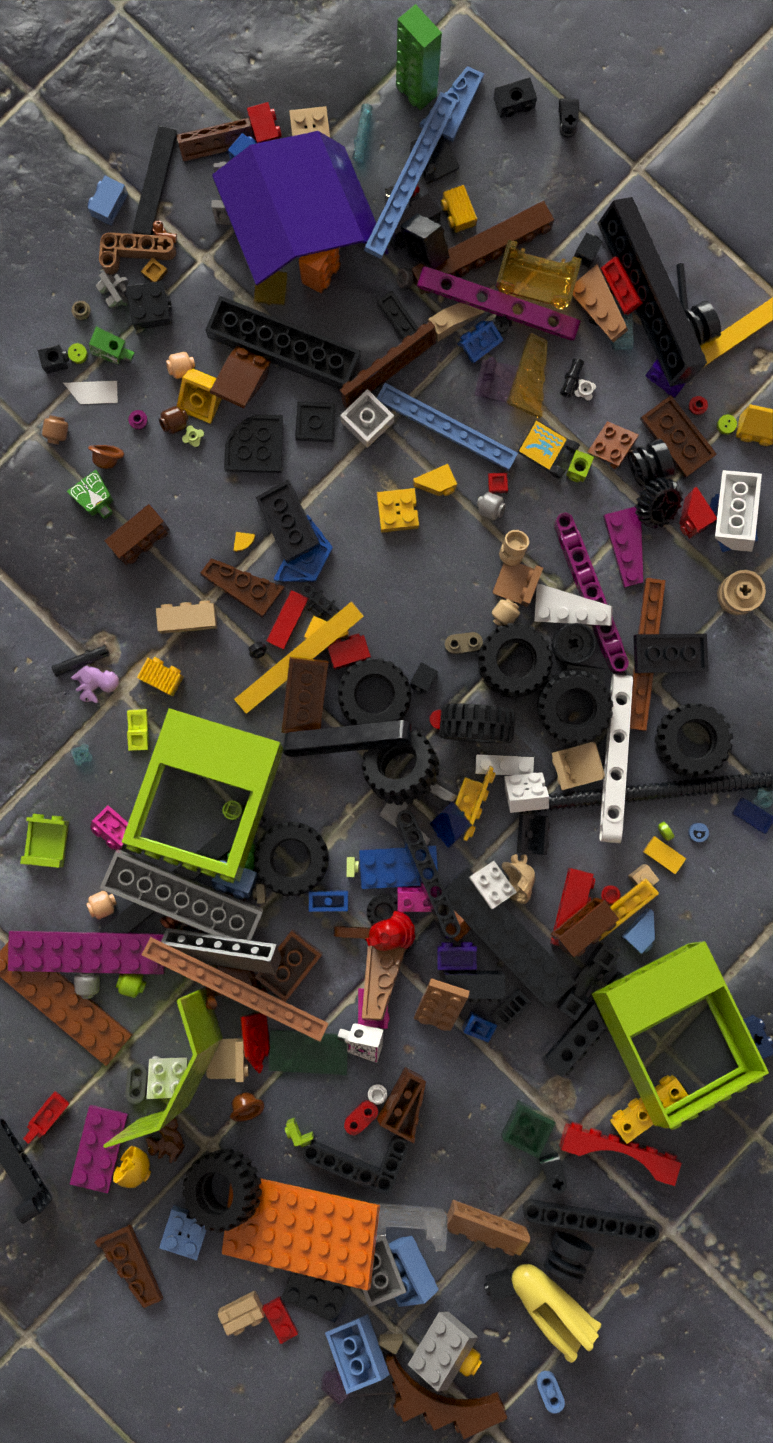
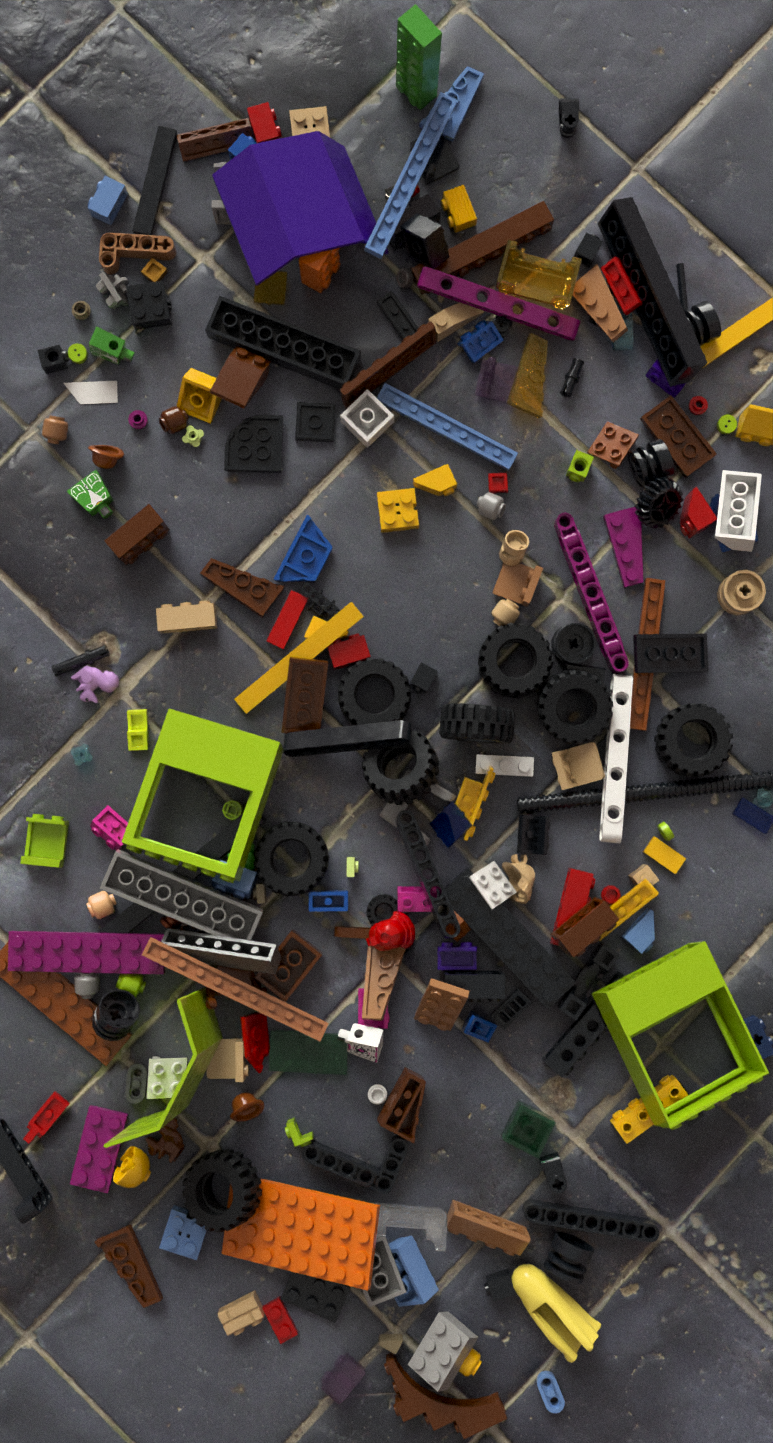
(117, 1005): none -> black wheel
(159, 230): dark orange arm -> none
(160, 676): yellow brick -> none
(179, 364): light nougat head -> none
(243, 541): yellow tile -> none
(257, 650): black plate -> none
(288, 521): black plate -> none
(357, 1354): medium blue slope -> none
(359, 1116): red plate -> none
(361, 140): clear light blue pin -> none
(391, 867): blue plate -> none
(435, 719): red tile -> none
(463, 643): dark tan plate -> none
(521, 90): black brick -> none
(526, 792): white piece -> none
(545, 448): flag -> none
(564, 607): white wing -> none
(583, 1141): red arch -> none
(585, 394): white plate -> none
(698, 832): medium blue tile -> none

